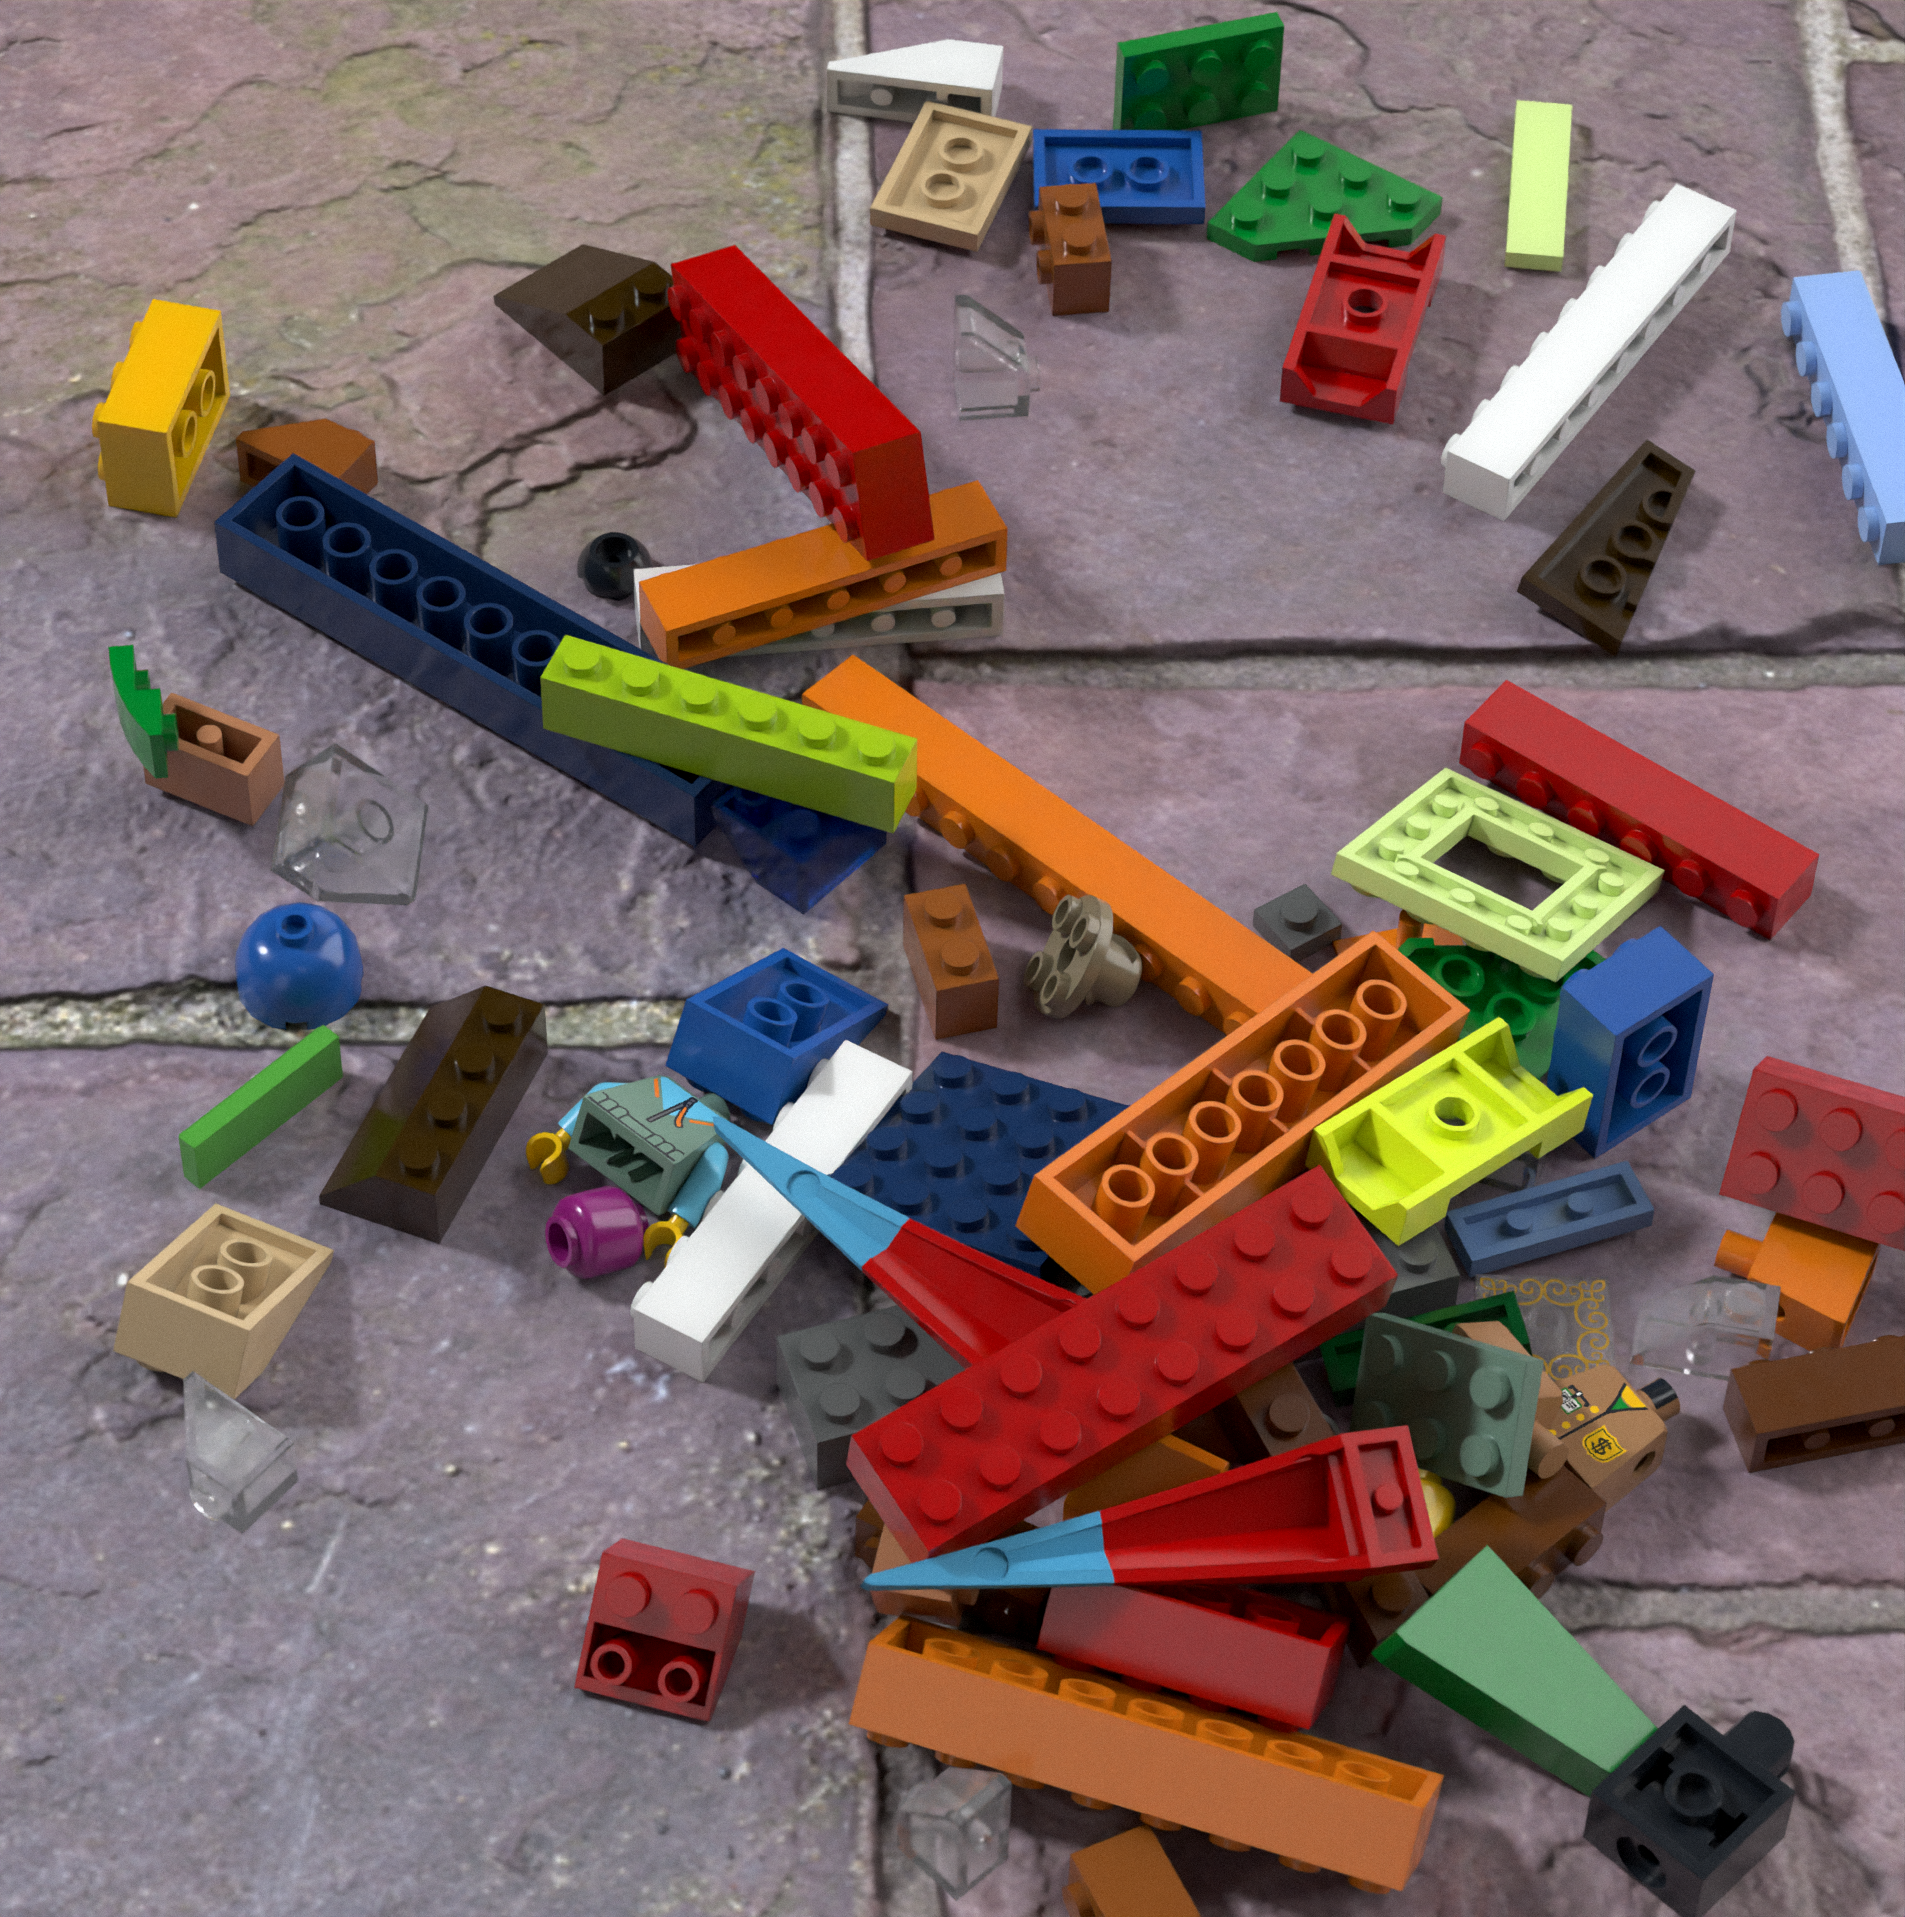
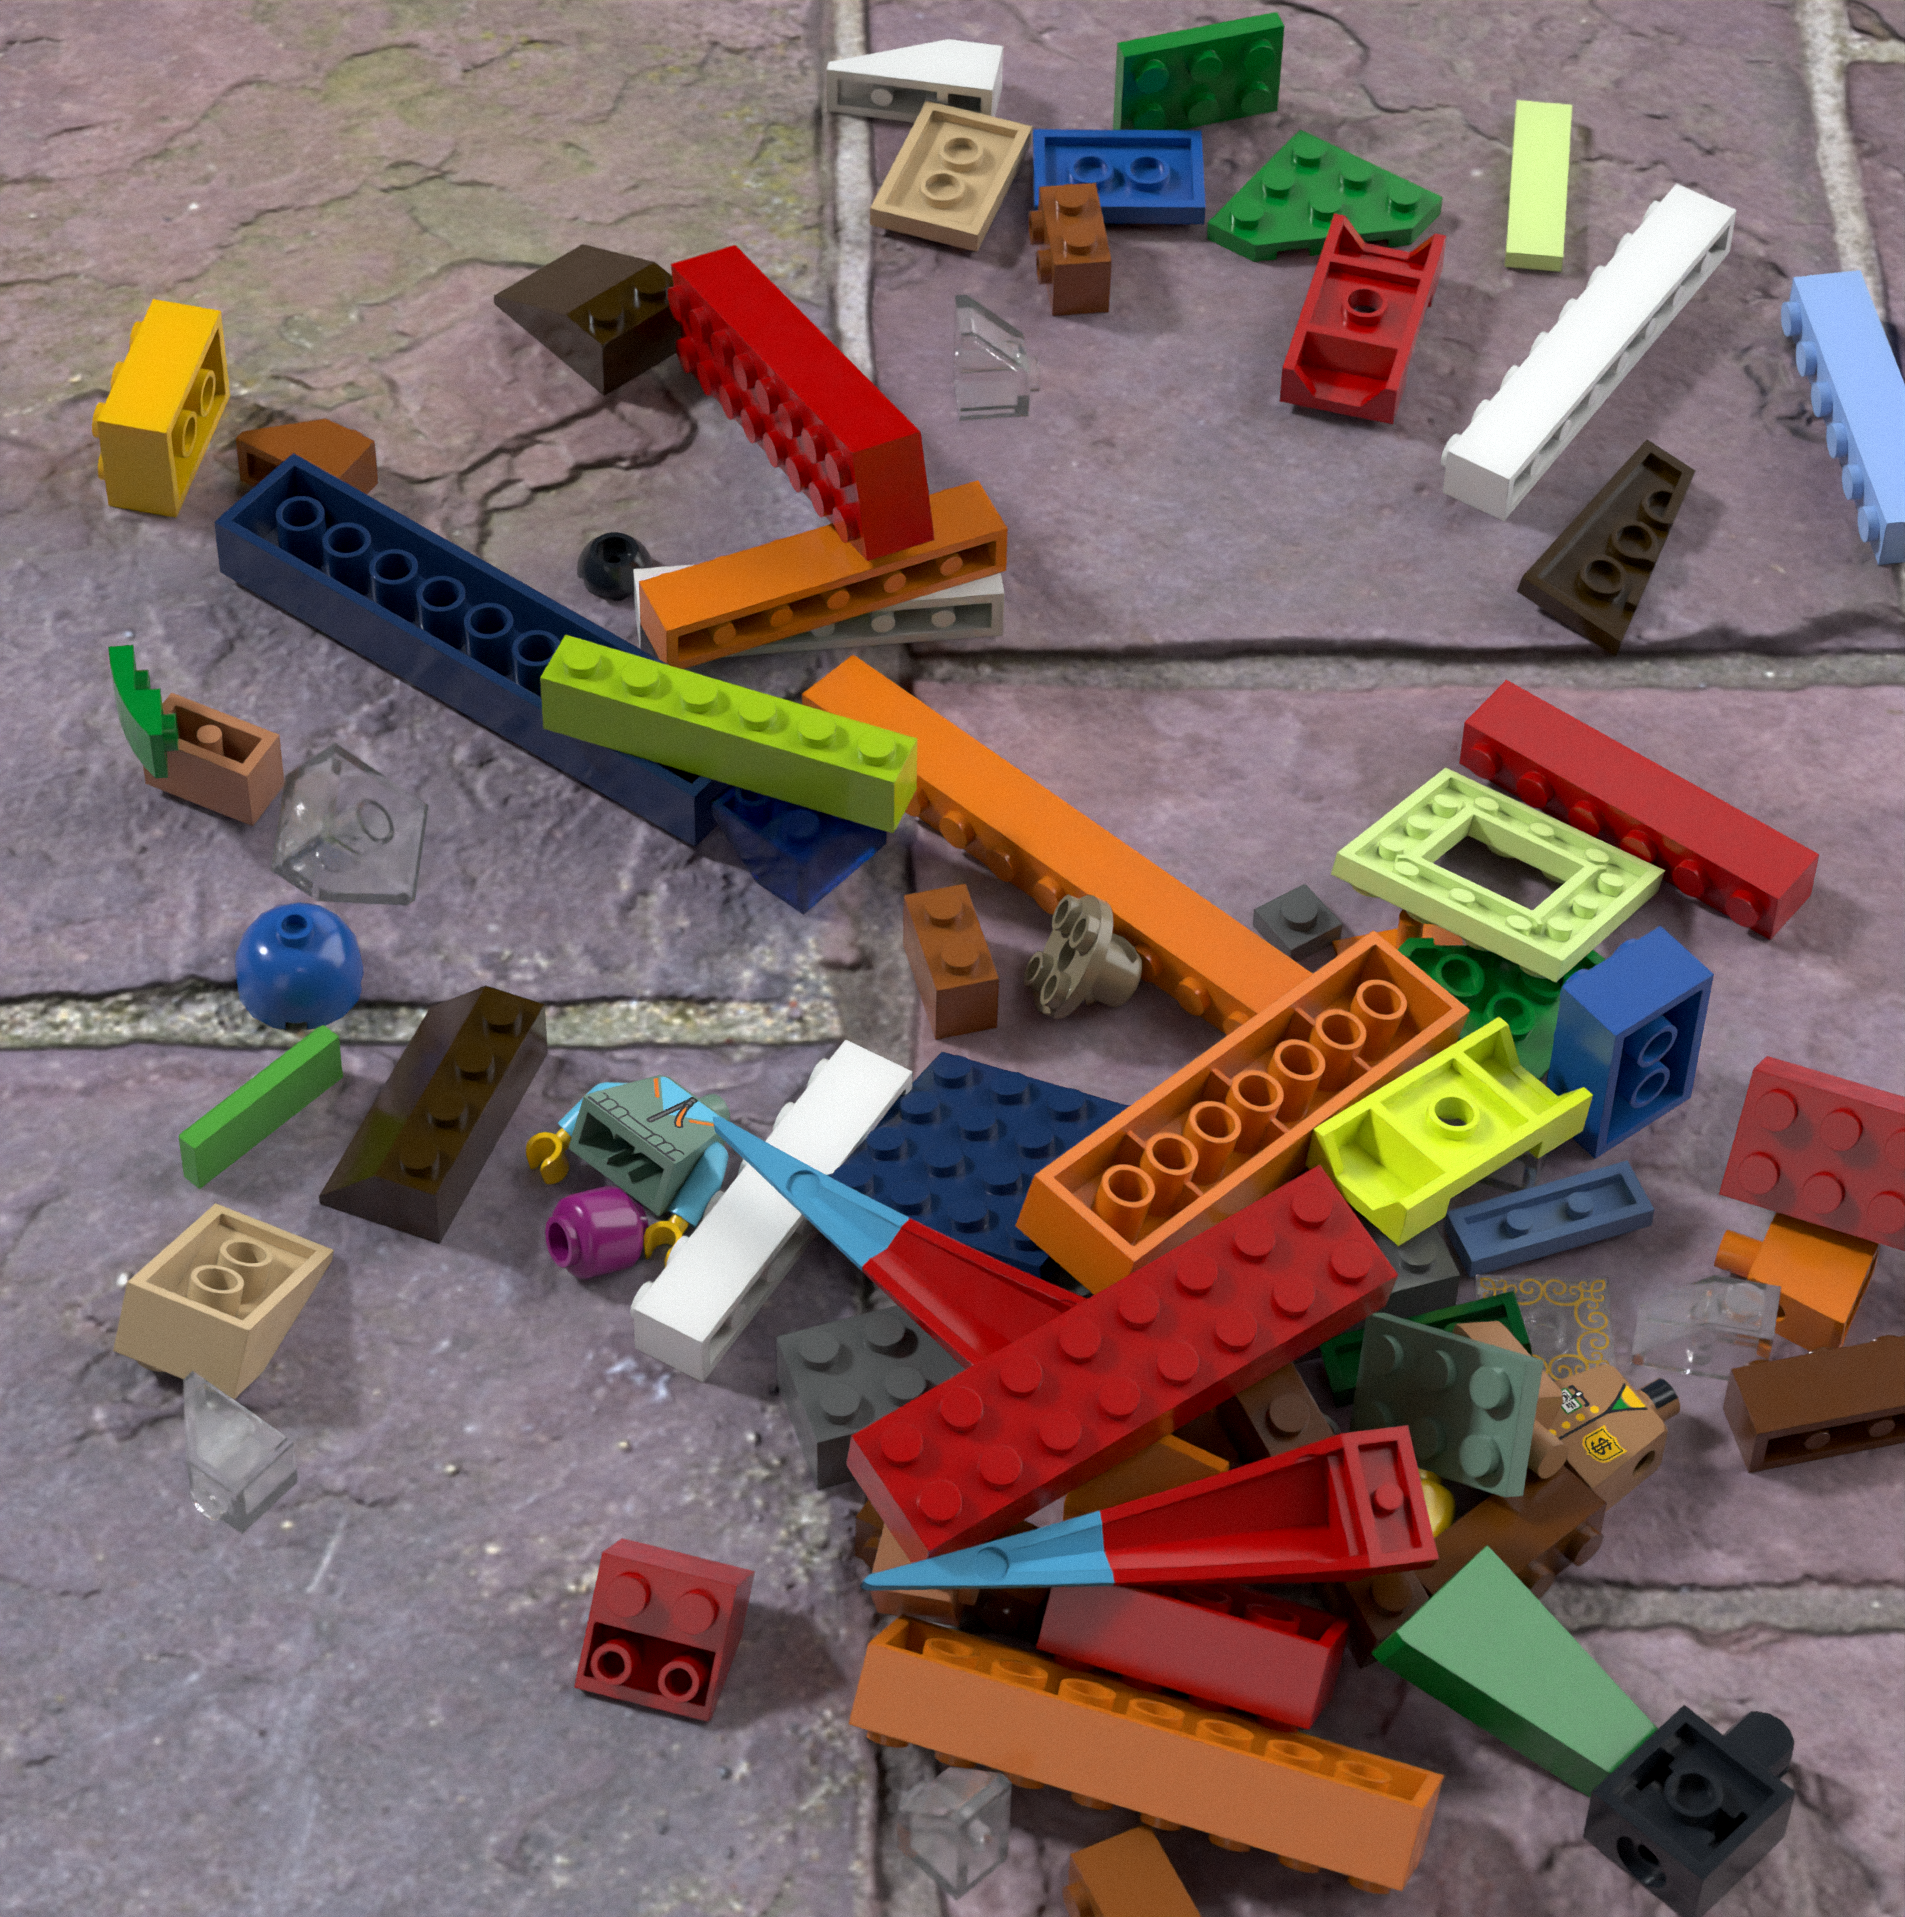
(767, 1031): blue slope -> none

